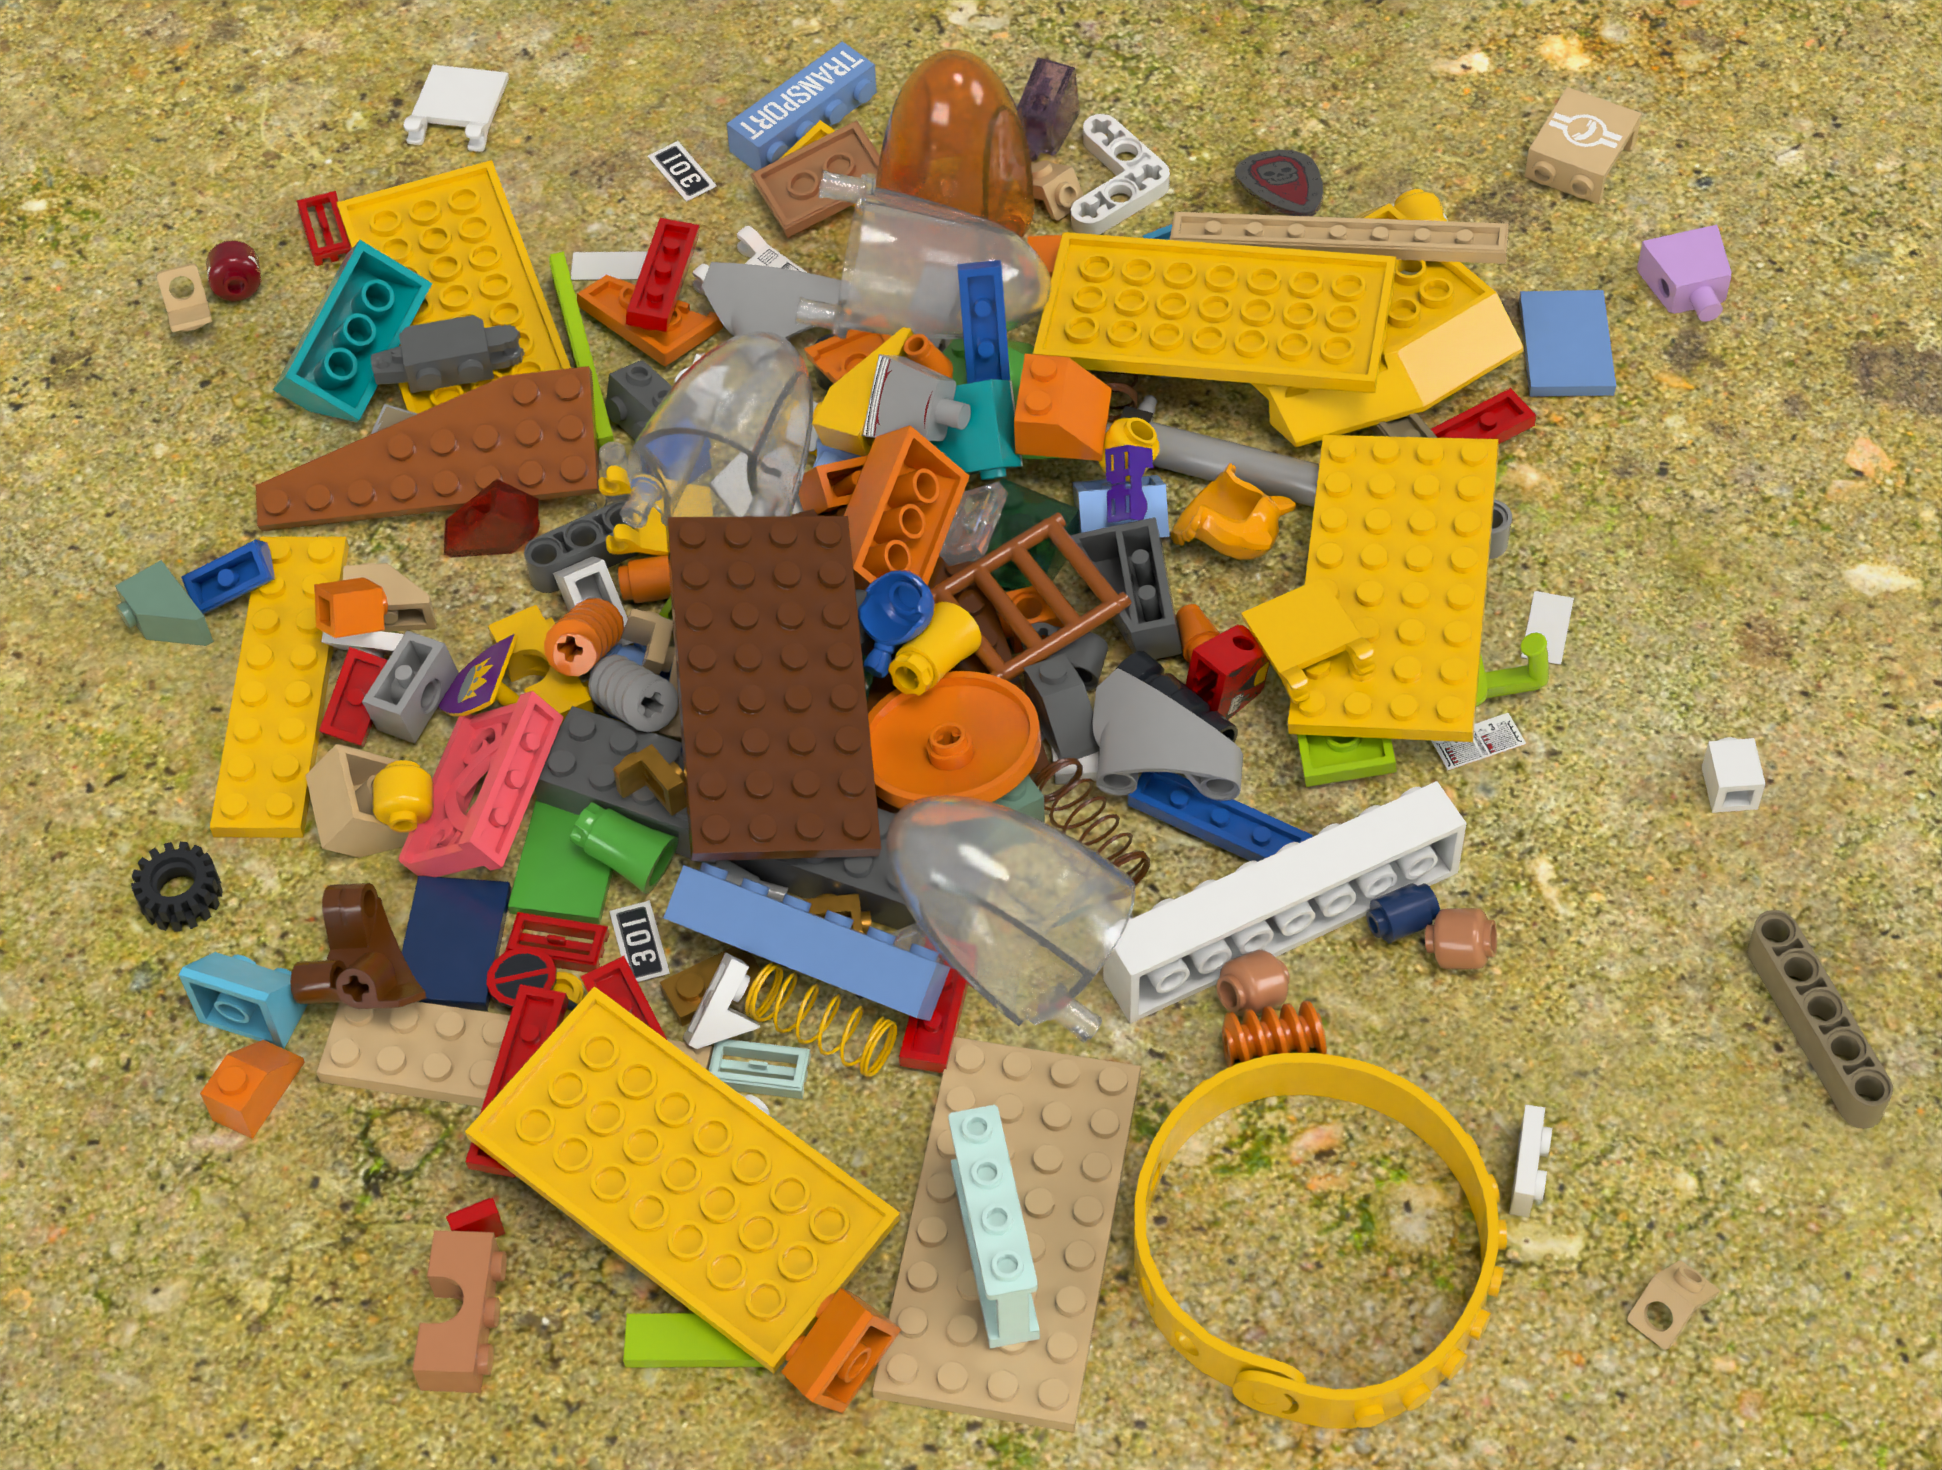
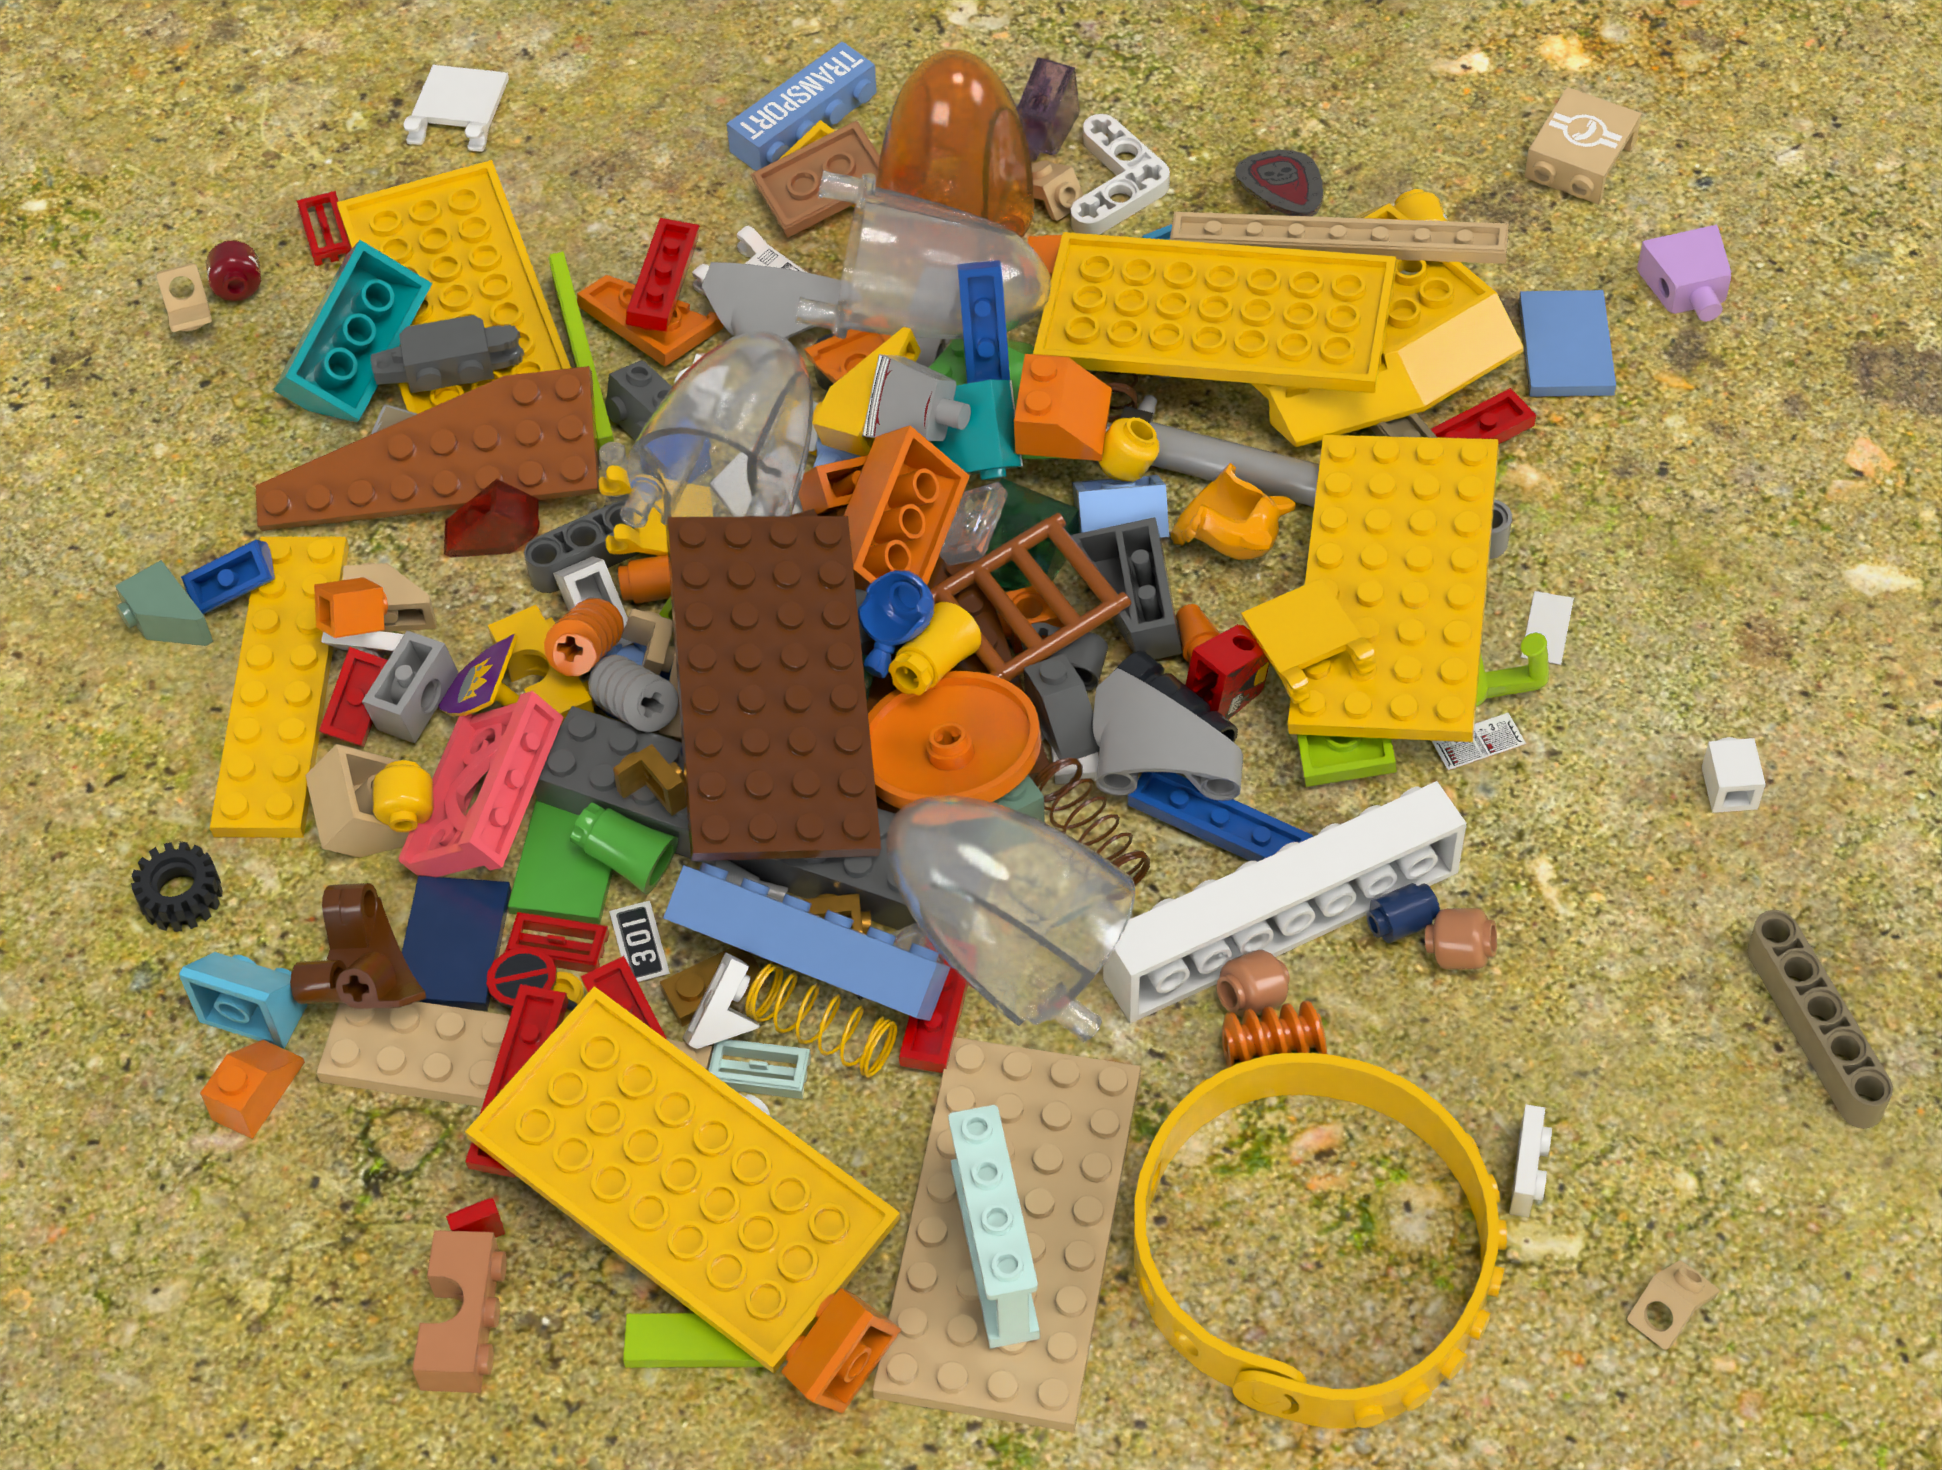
(598, 264): white sticker -> none
(682, 171): sticker -> none
(924, 352): orange cone -> none
(1138, 460): dark purple piece -> none

